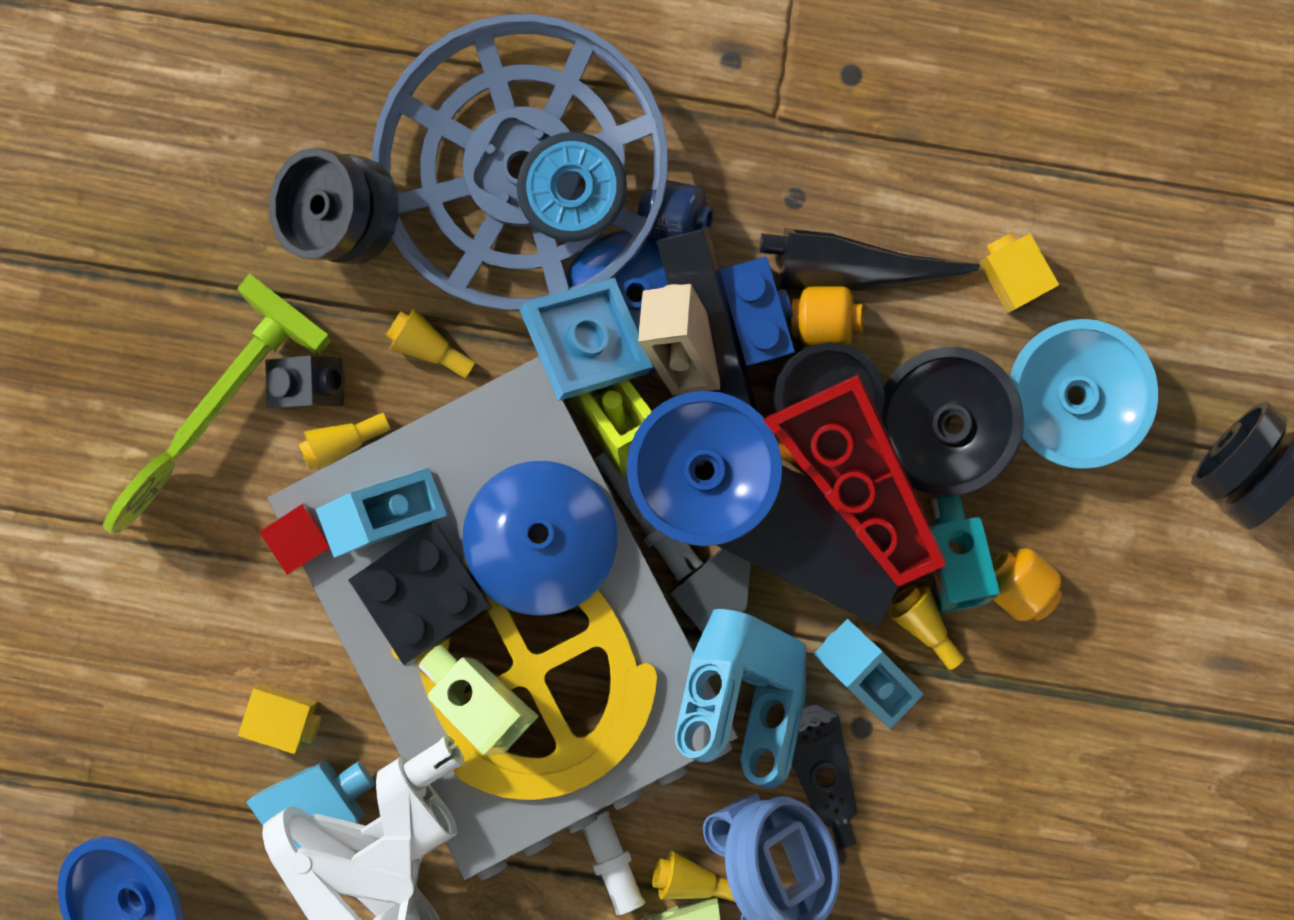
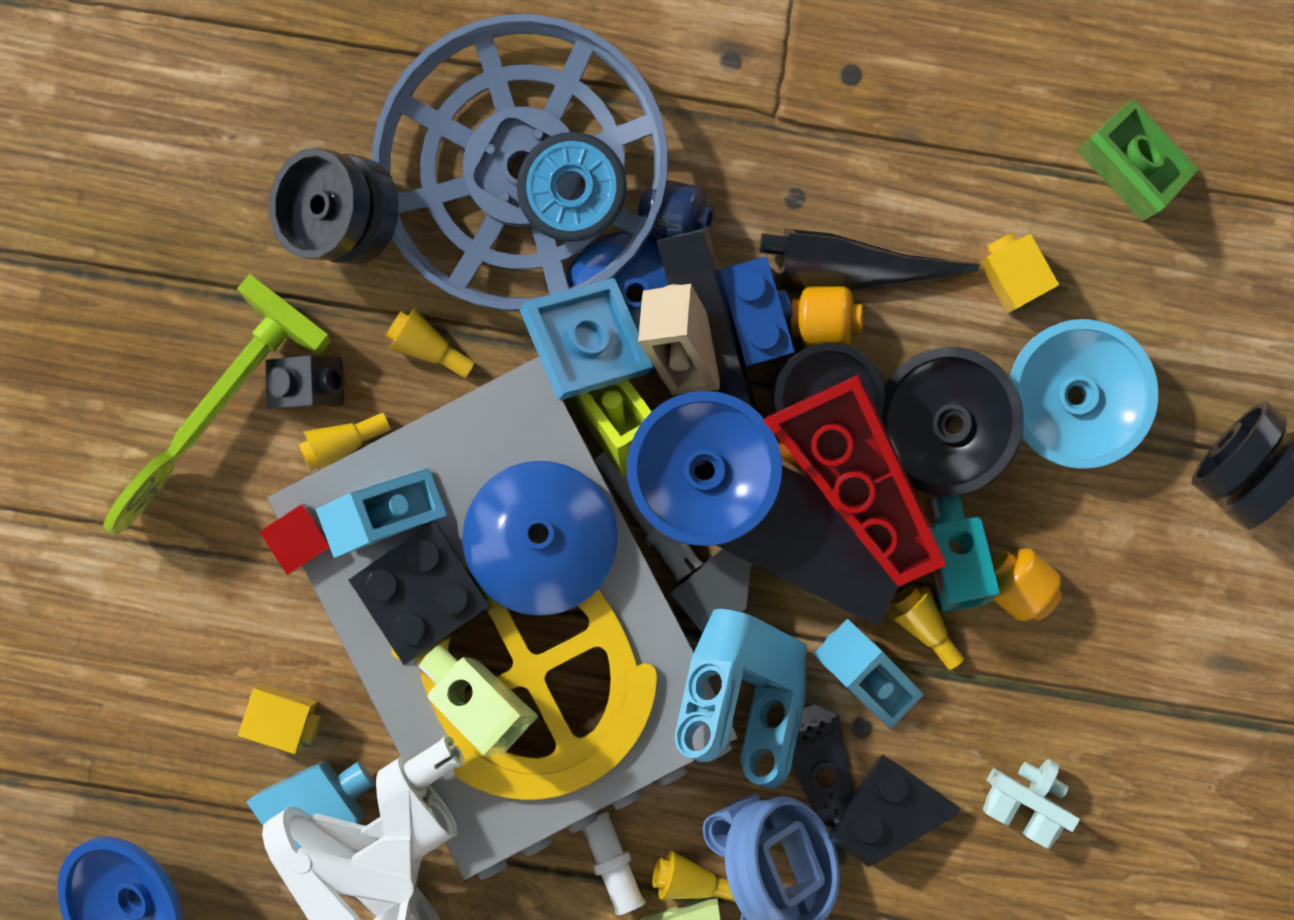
(889, 813): none -> black wing
(1048, 817): none -> light aqua hips
(1138, 160): none -> bright green slope

